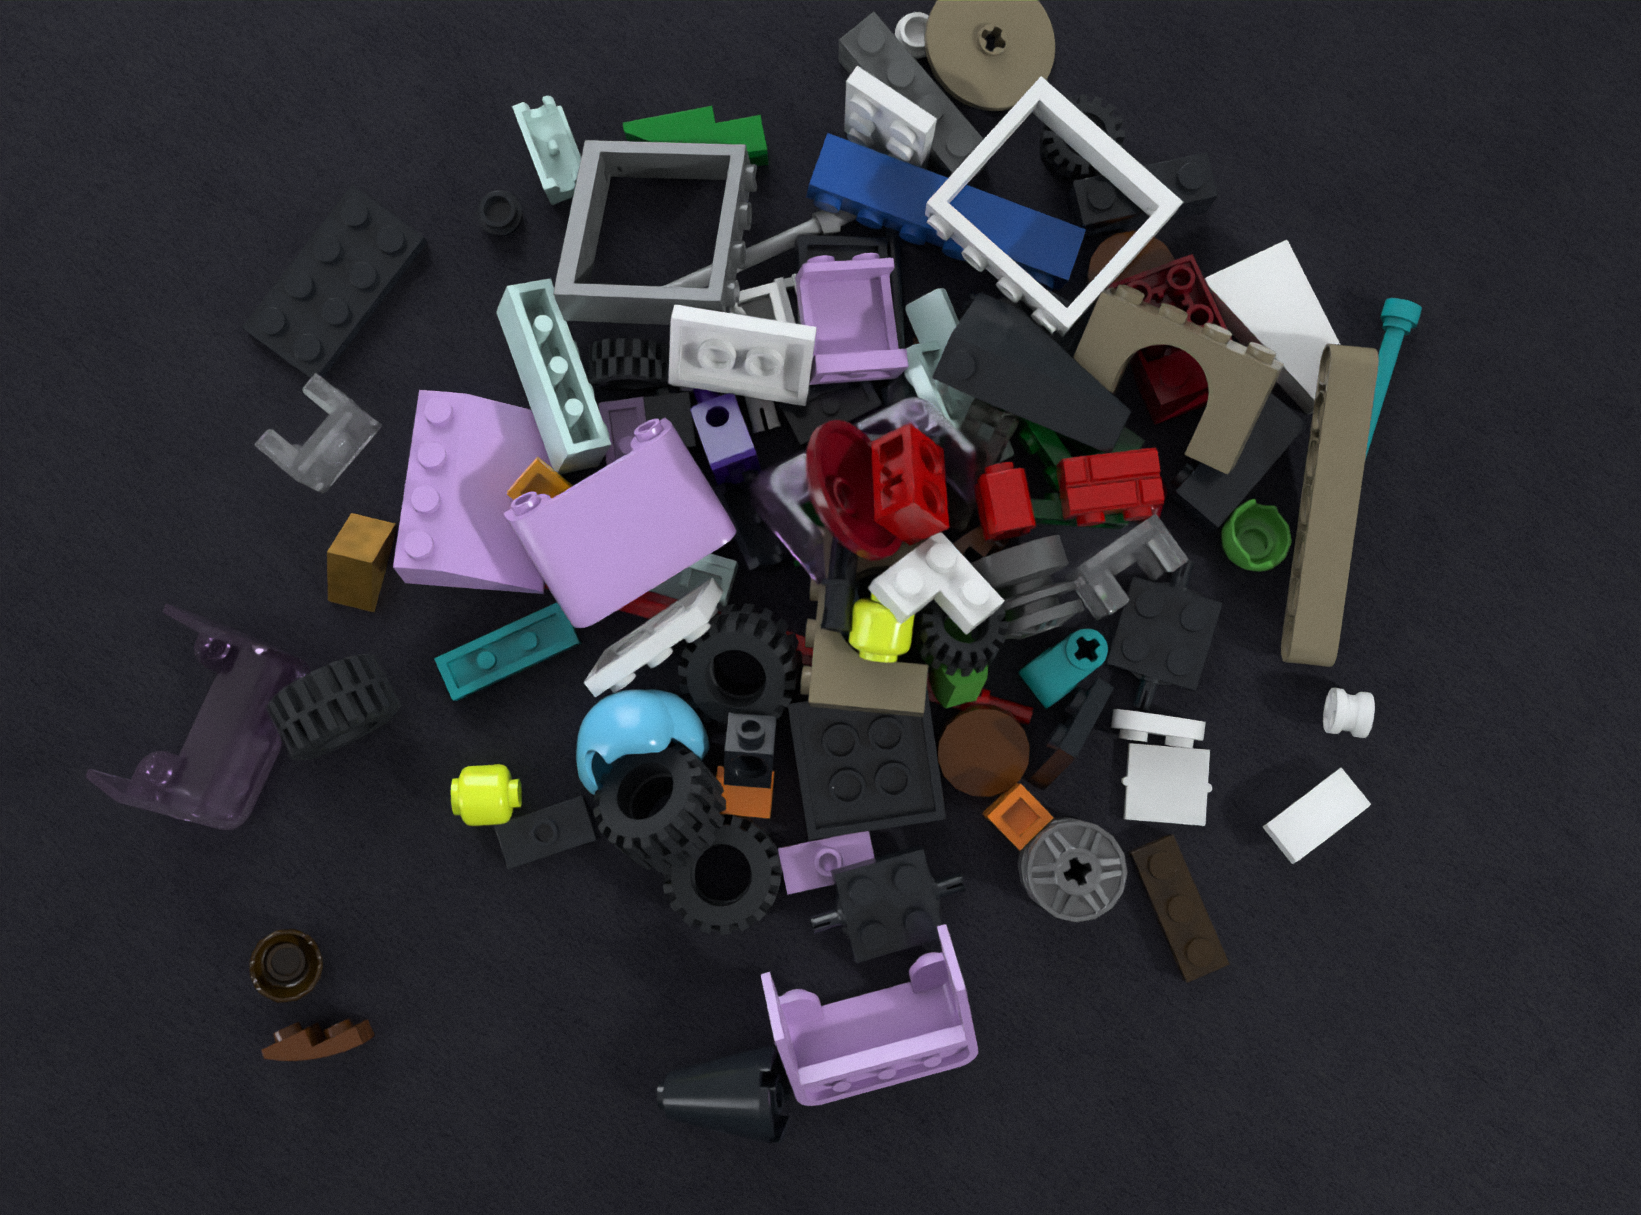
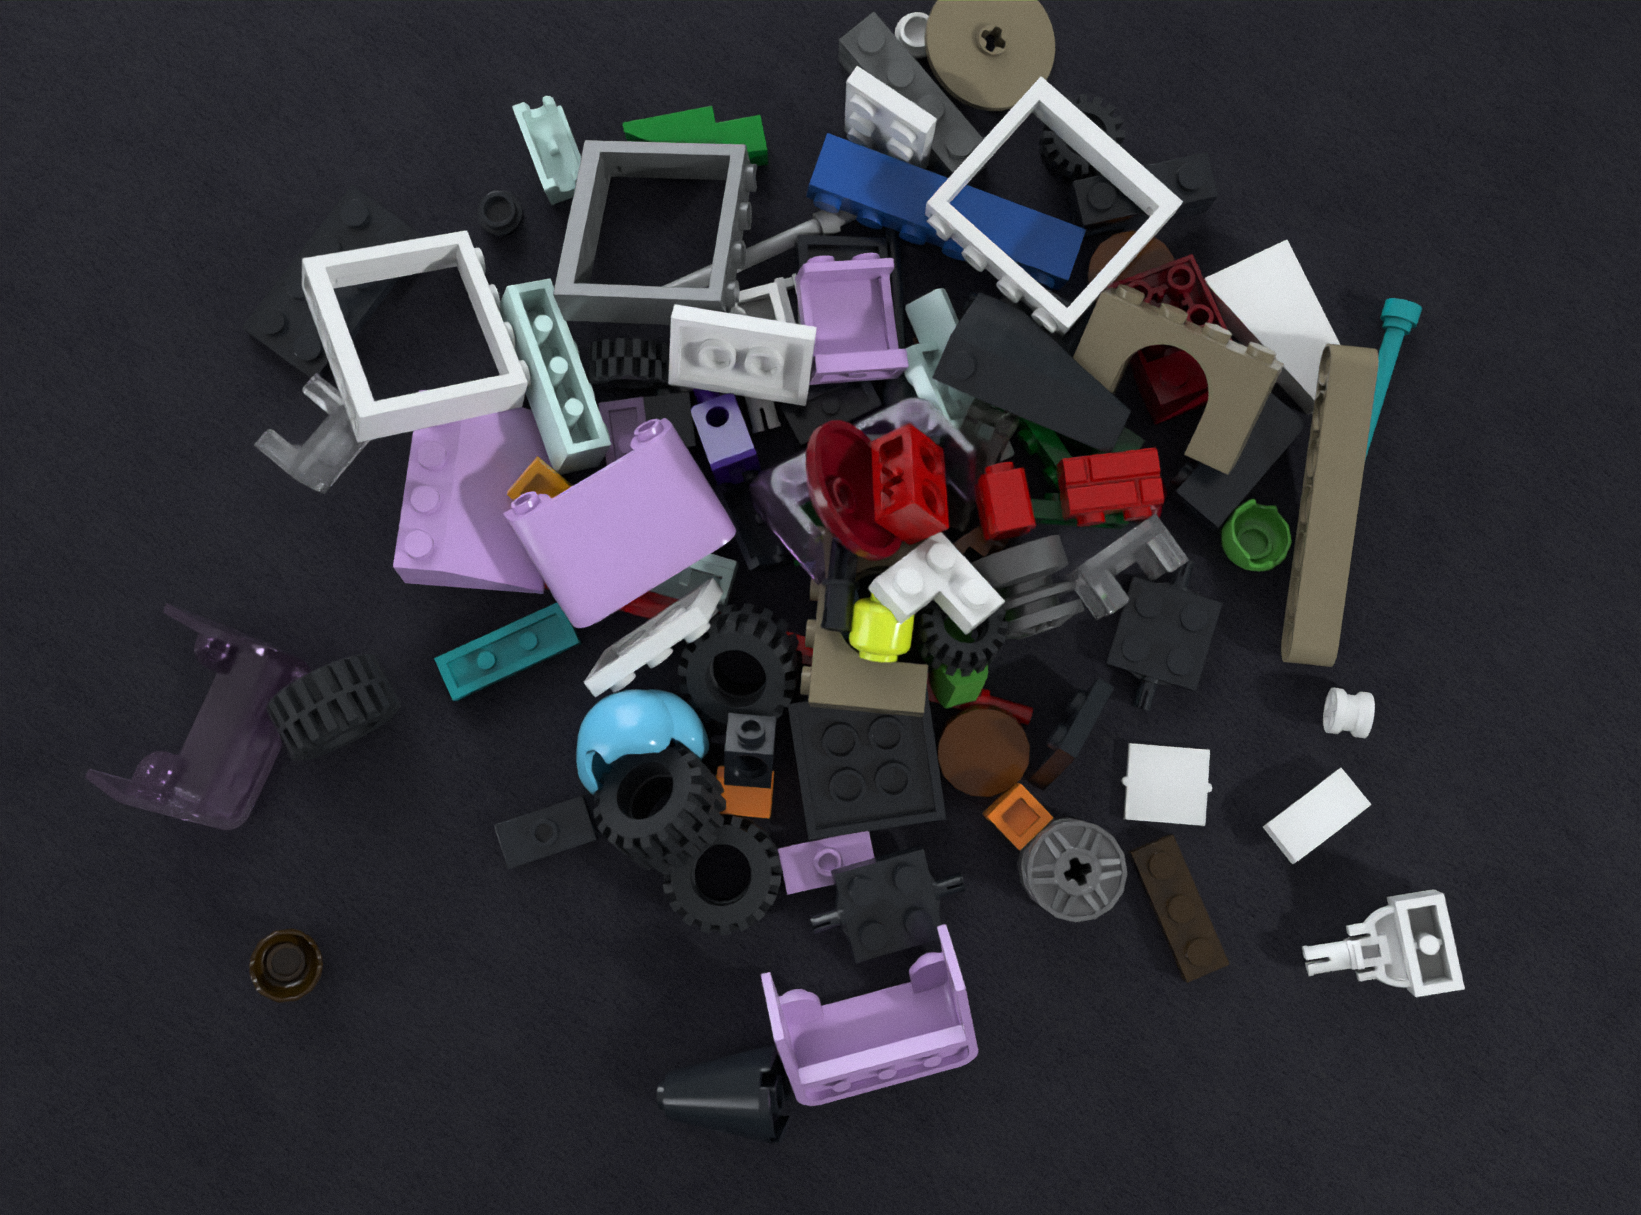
(300, 1044): reddish brown slope -> none
(359, 561): pearl gold slope -> none
(426, 408): none -> white window
(485, 795): neon yellow head -> none
(1059, 671): teal piece -> none
(1138, 725): white plate -> none
(1405, 943): none -> white brick

